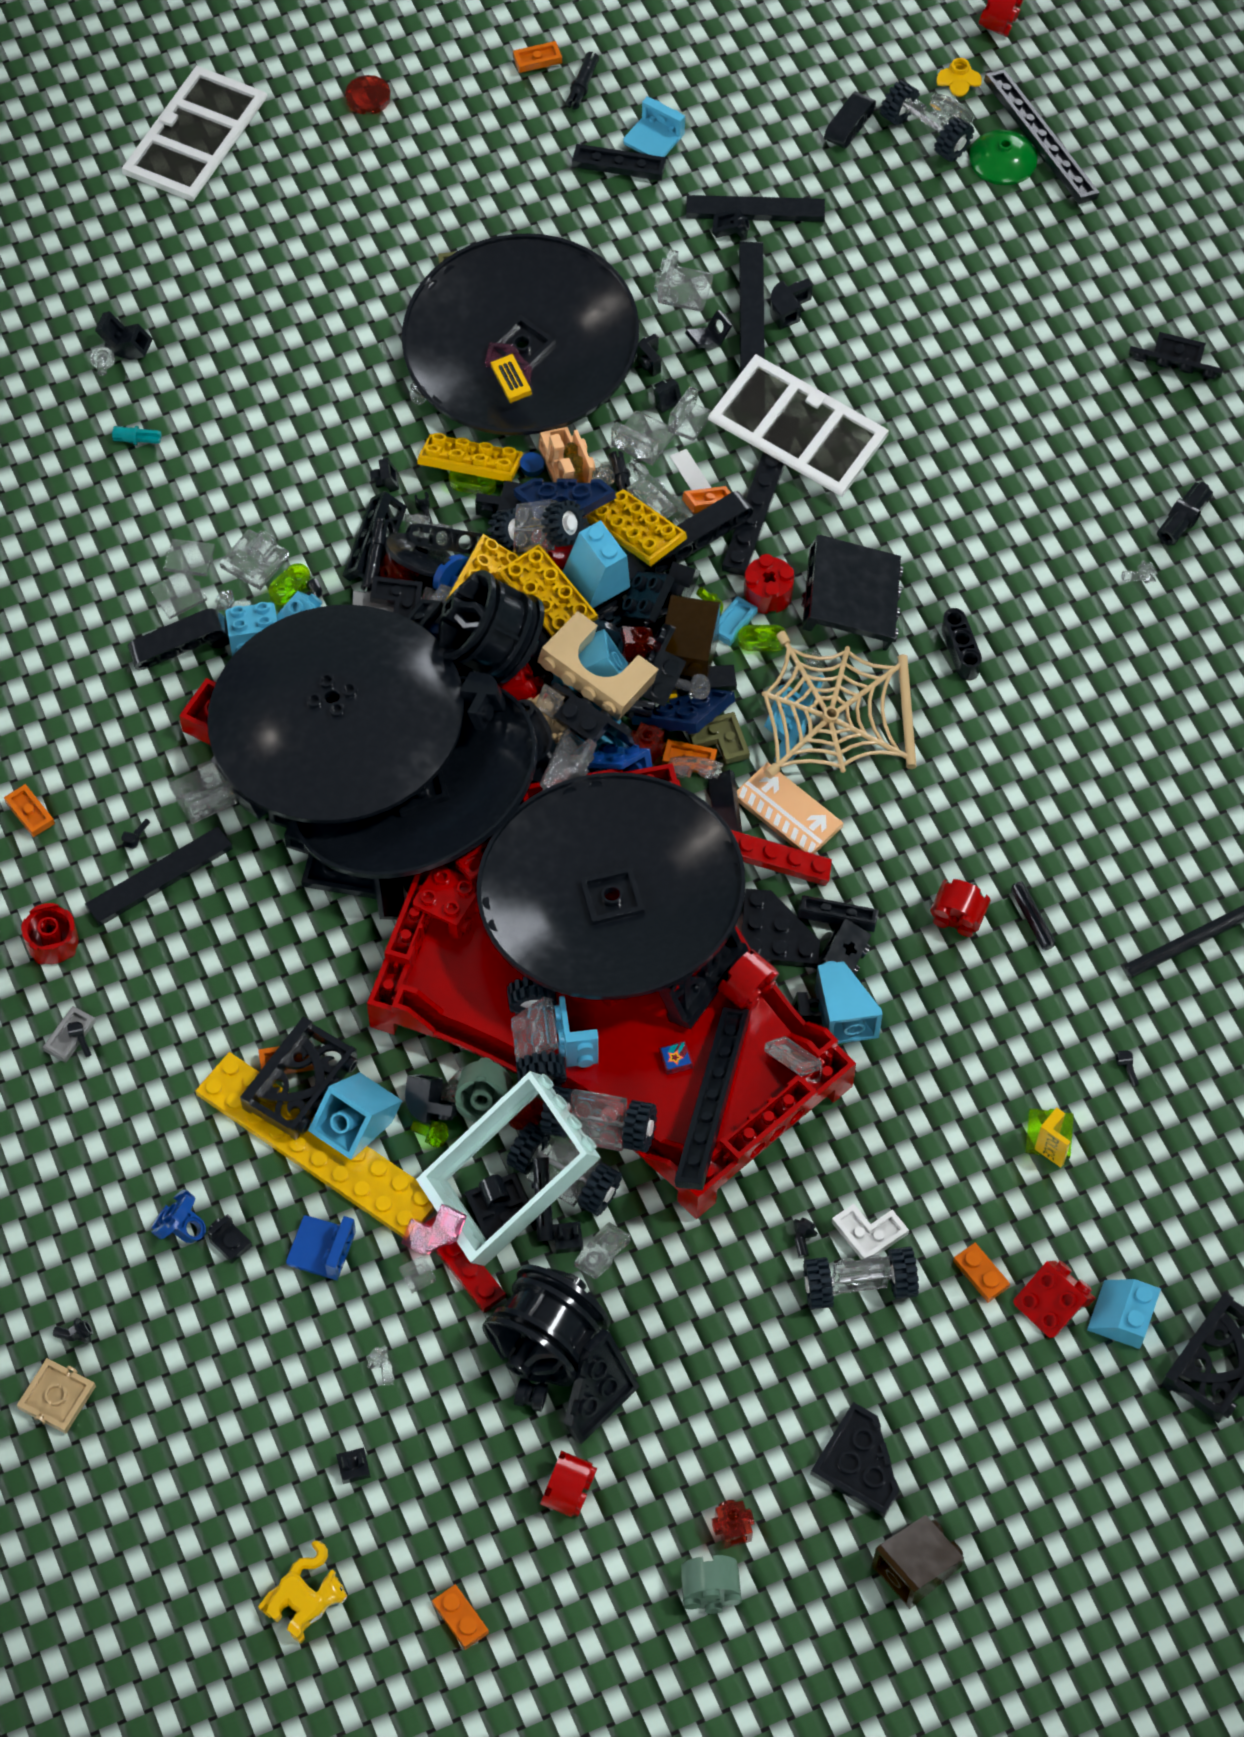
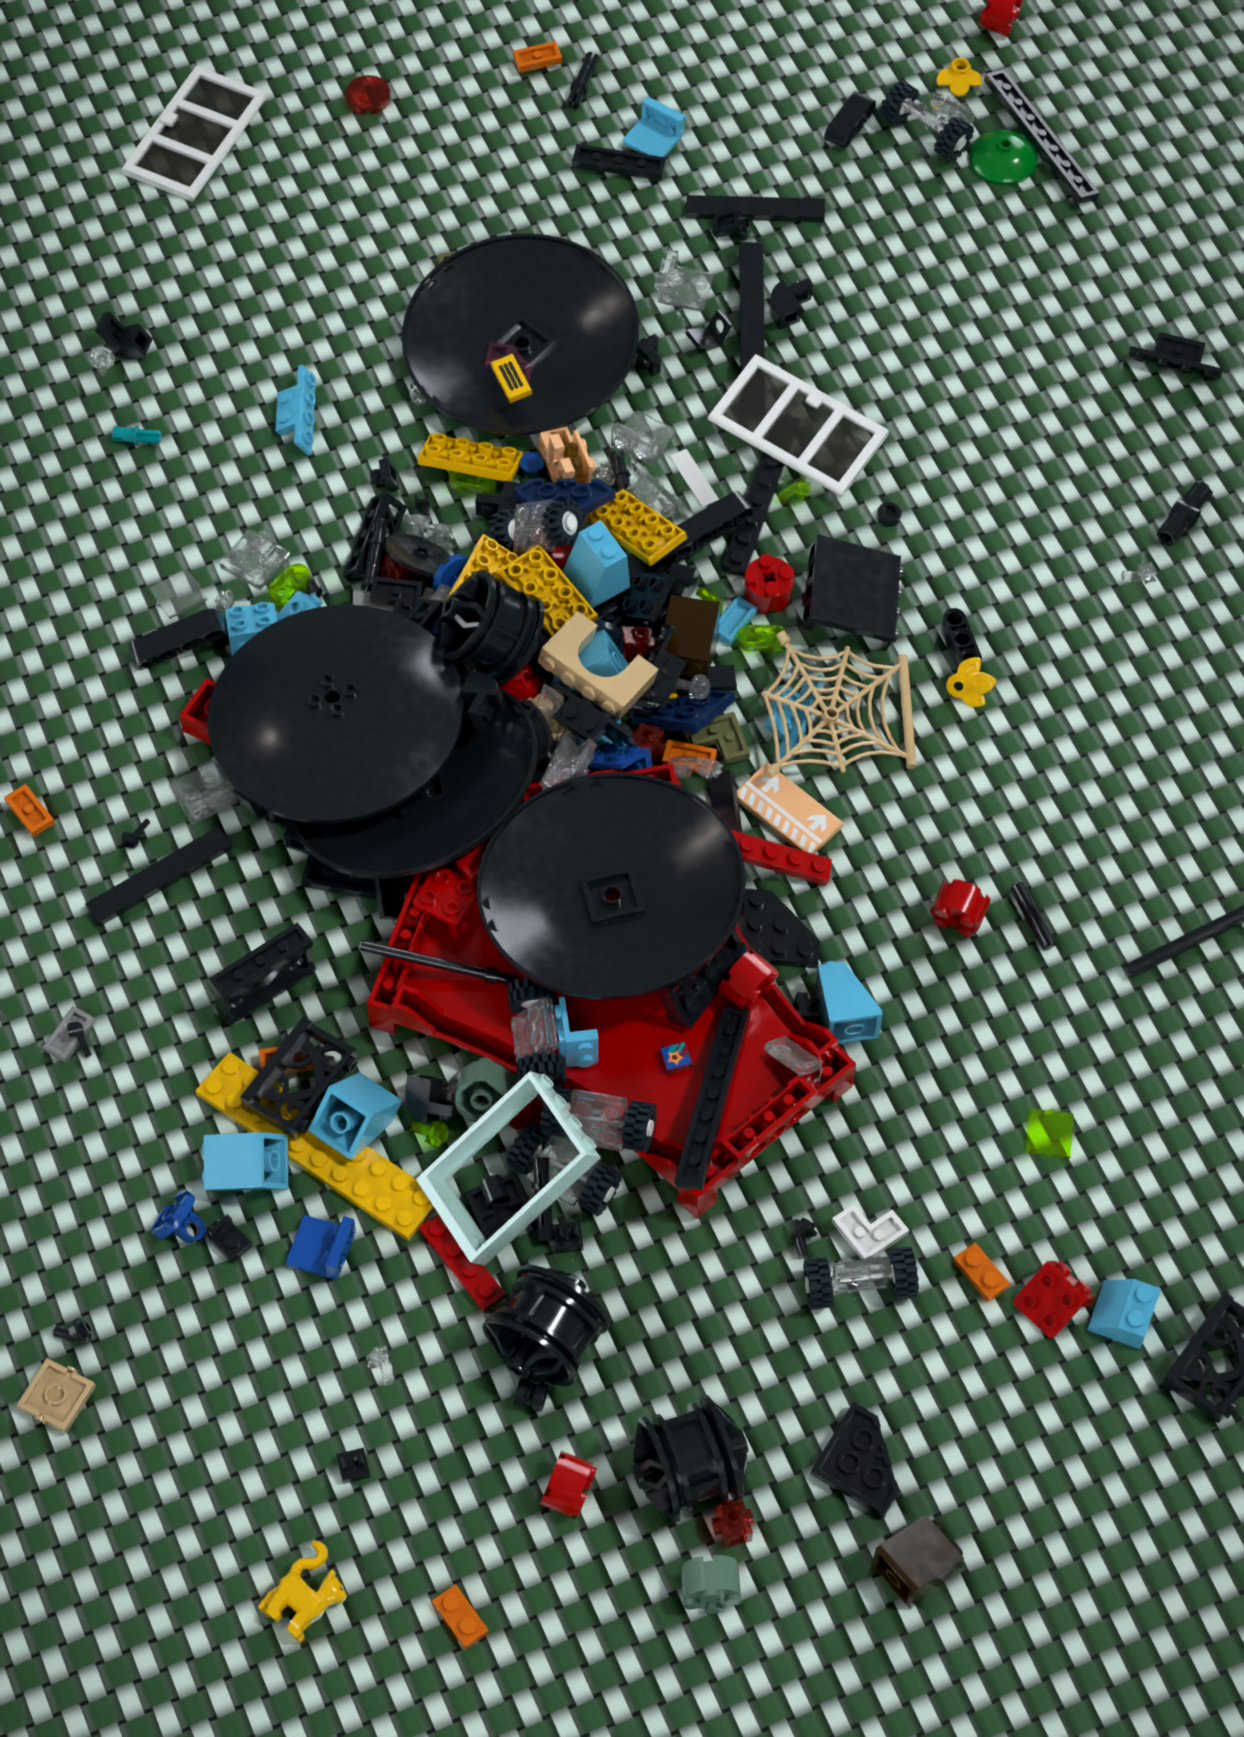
(50, 934): red brick -> none
(189, 557): clear piece -> none
(245, 1161): none -> medium azure slope
(263, 974): none -> black fence
(296, 410): none -> medium azure bracket
(417, 1274): clear tile -> none
(444, 1231): clear pink tile -> none
(452, 542): black beam -> none
(488, 974): none -> black bar
(599, 1386): black plate -> none
(601, 1249): clear slope -> none
(667, 394): black tile -> none
(687, 417): clear panel -> none
(690, 1458): none -> black wheel
(702, 498): orange plate -> none
(801, 489): none -> clear neon green plate
(835, 912): black tile -> none
(849, 939): black brick -> none
(889, 514): none -> black tile
(973, 681): none -> yellow plate
(1050, 1141): yellow panel -> none
(1125, 1058): black hand -> none

